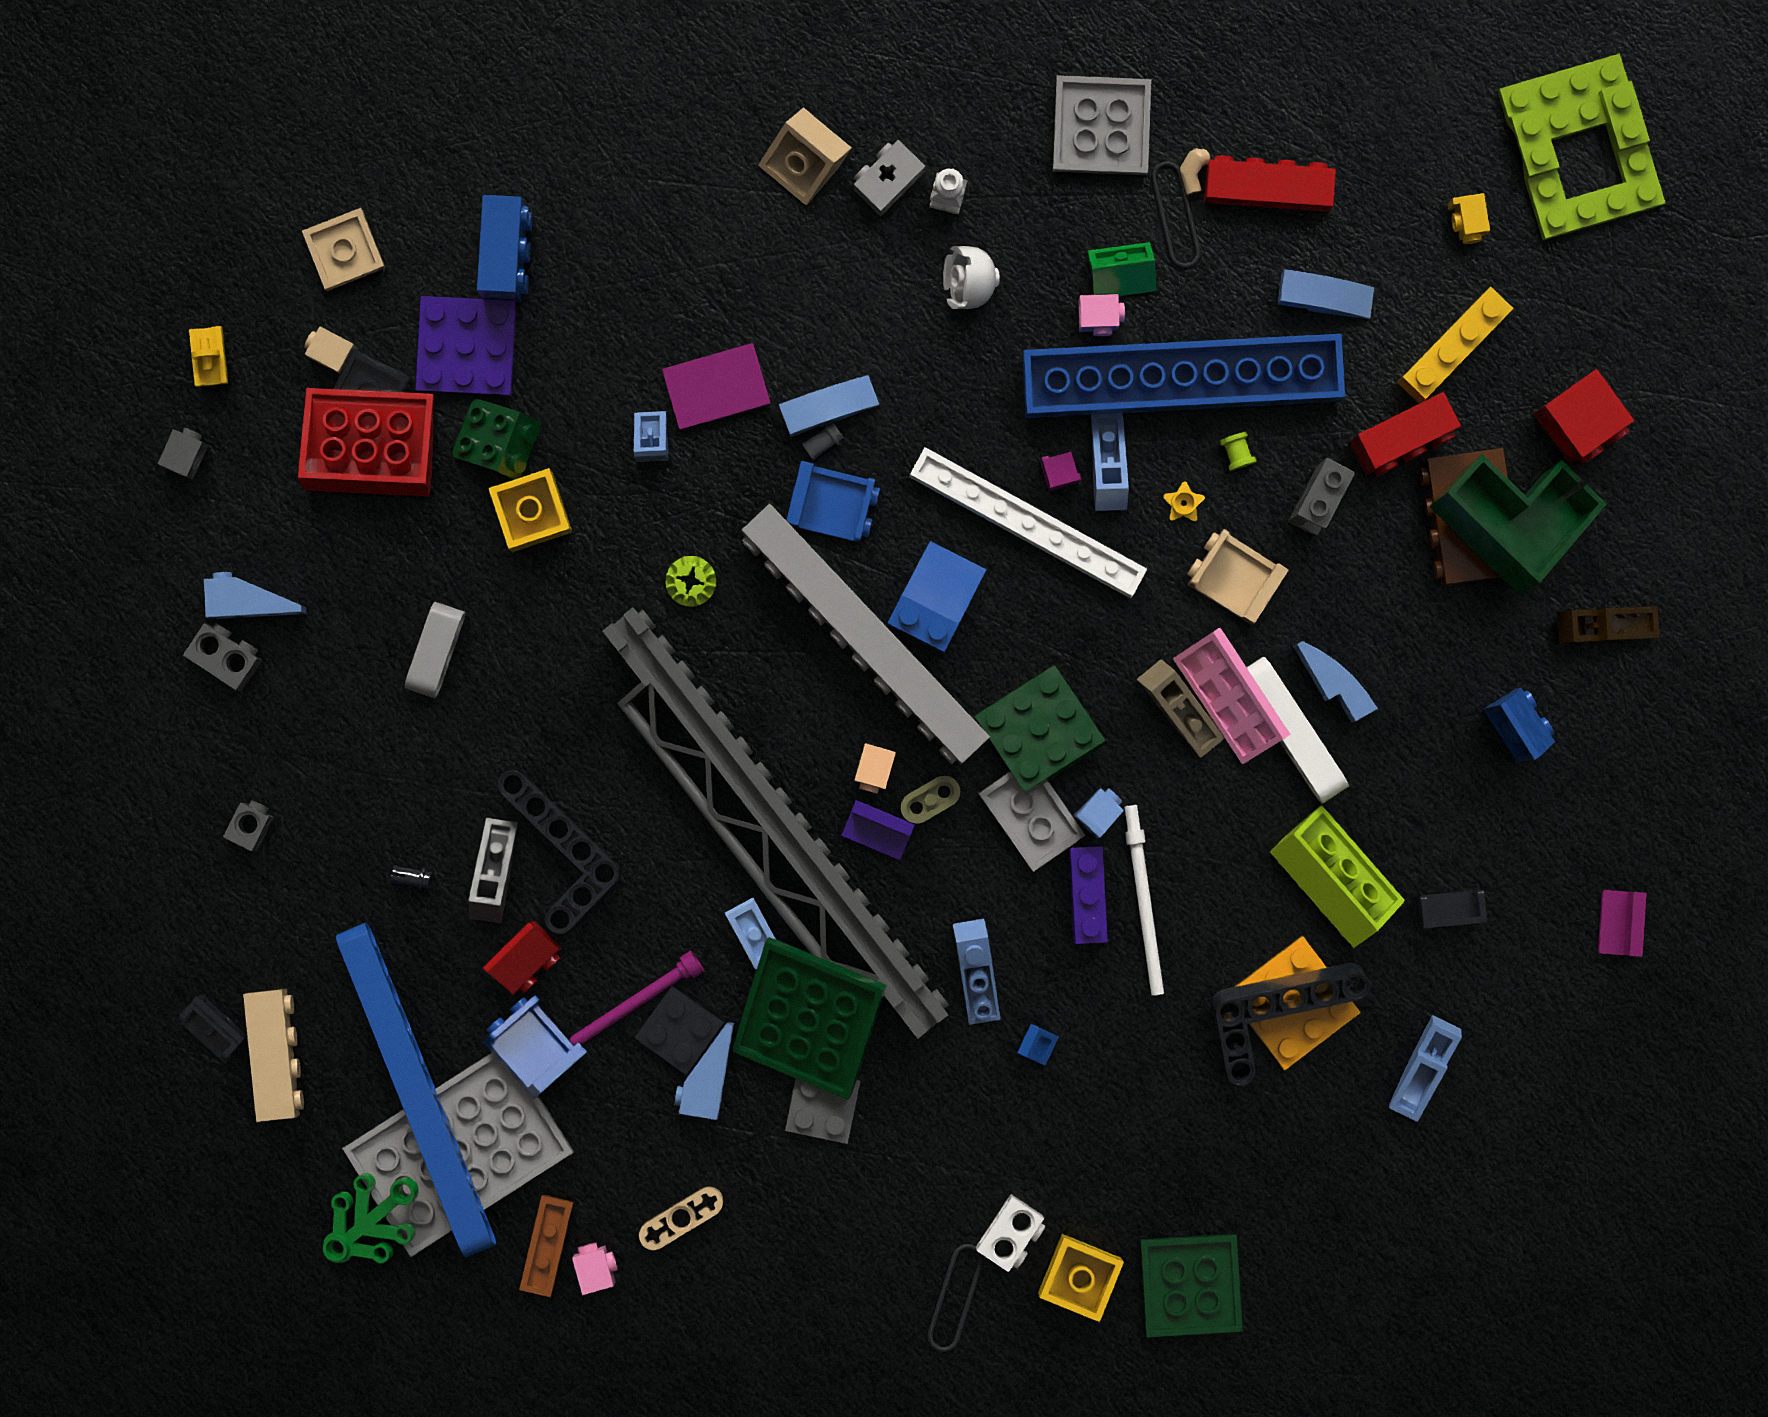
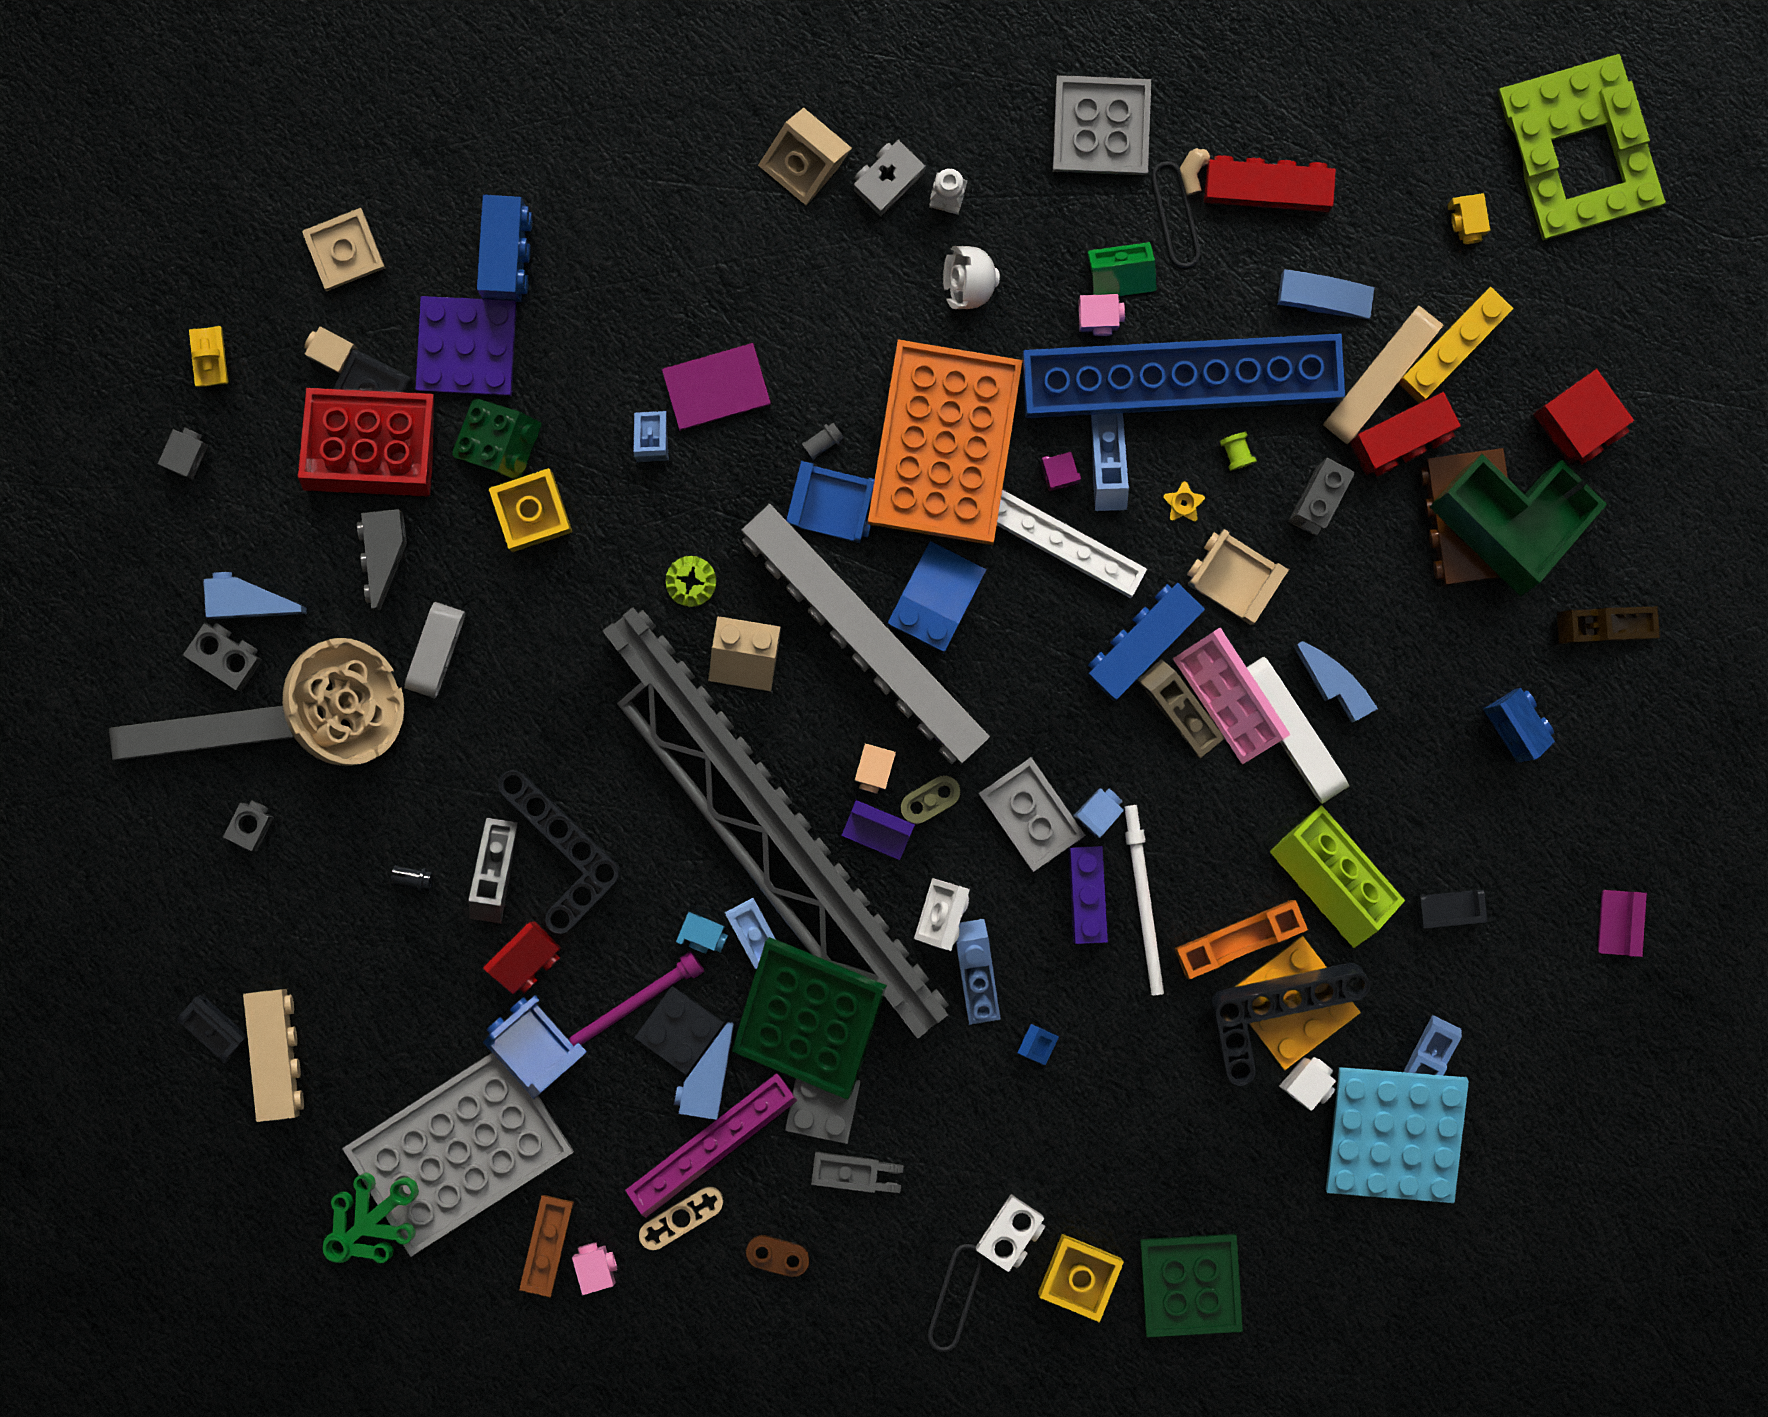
(199, 733): none -> dark grey beam
(360, 693): none -> tan brick
(384, 545): none -> dark grey slope
(416, 1090): blue beam -> none
(702, 934): none -> dark azure brick
(711, 1145): none -> magenta plate
(744, 653): none -> tan slope
(777, 1256): none -> reddish brown plate
(828, 405): medium blue slope -> none
(852, 1173): none -> dark grey hinge
(942, 914): none -> white plate
(945, 442): none -> orange plate
(1040, 730): dark green plate -> none
(1145, 642): none -> blue brick
(1240, 939): none -> orange arch
(1309, 1083): none -> white brick
(1383, 374): none -> tan beam
(1397, 1135): none -> medium azure plate

